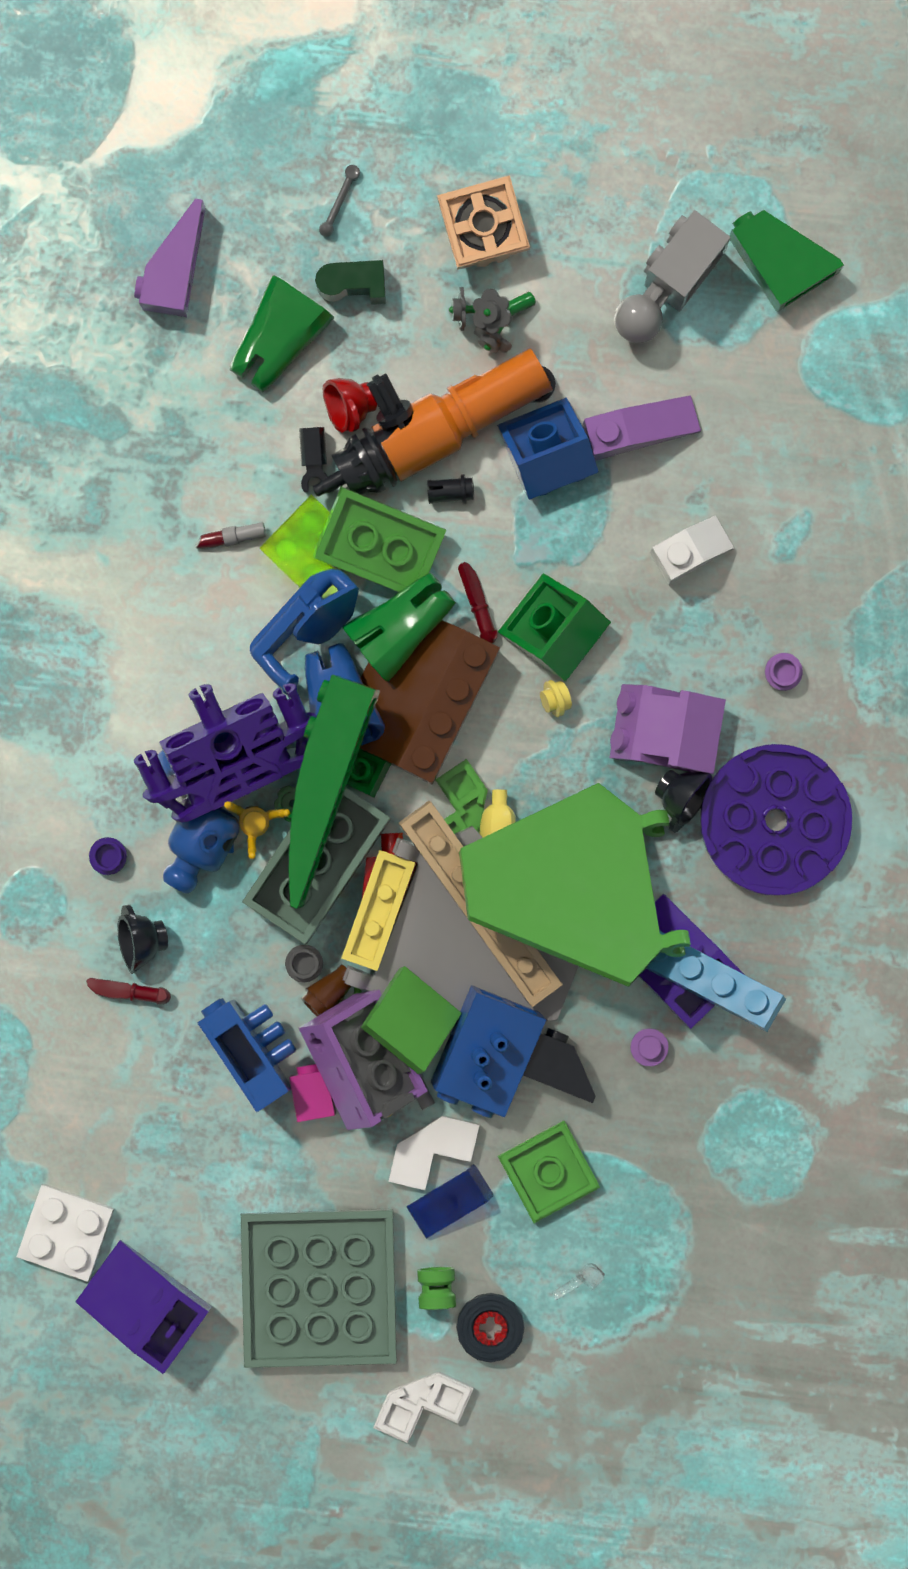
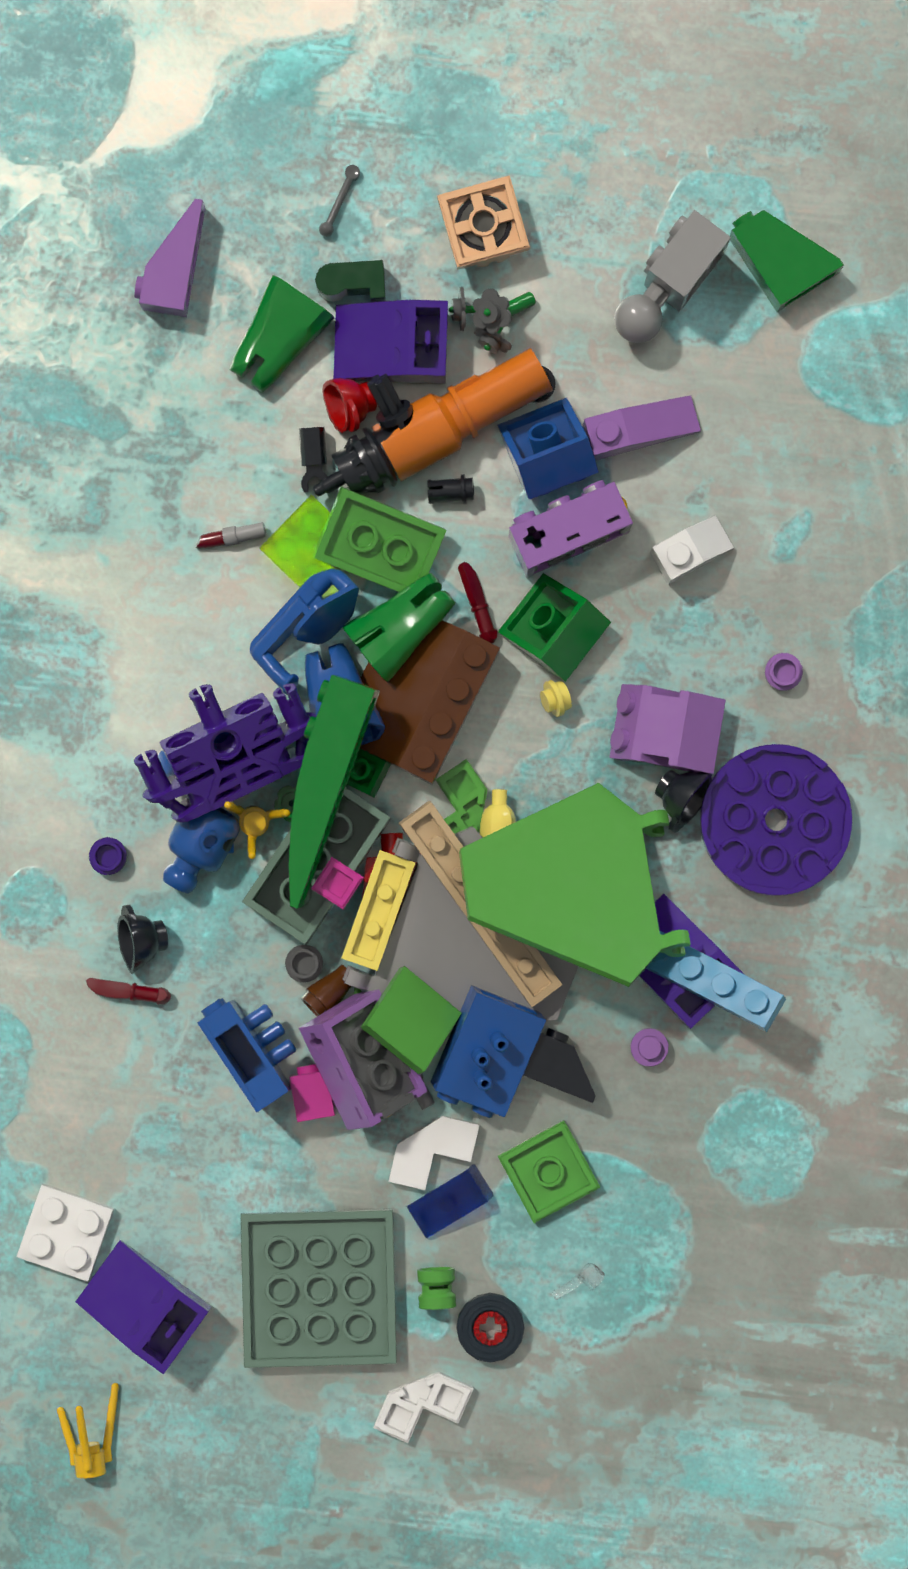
(88, 1456): none -> yellow plant
(337, 883): none -> dark pink tile
(392, 338): none -> dark purple slope
(570, 527): none -> medium lavender piece

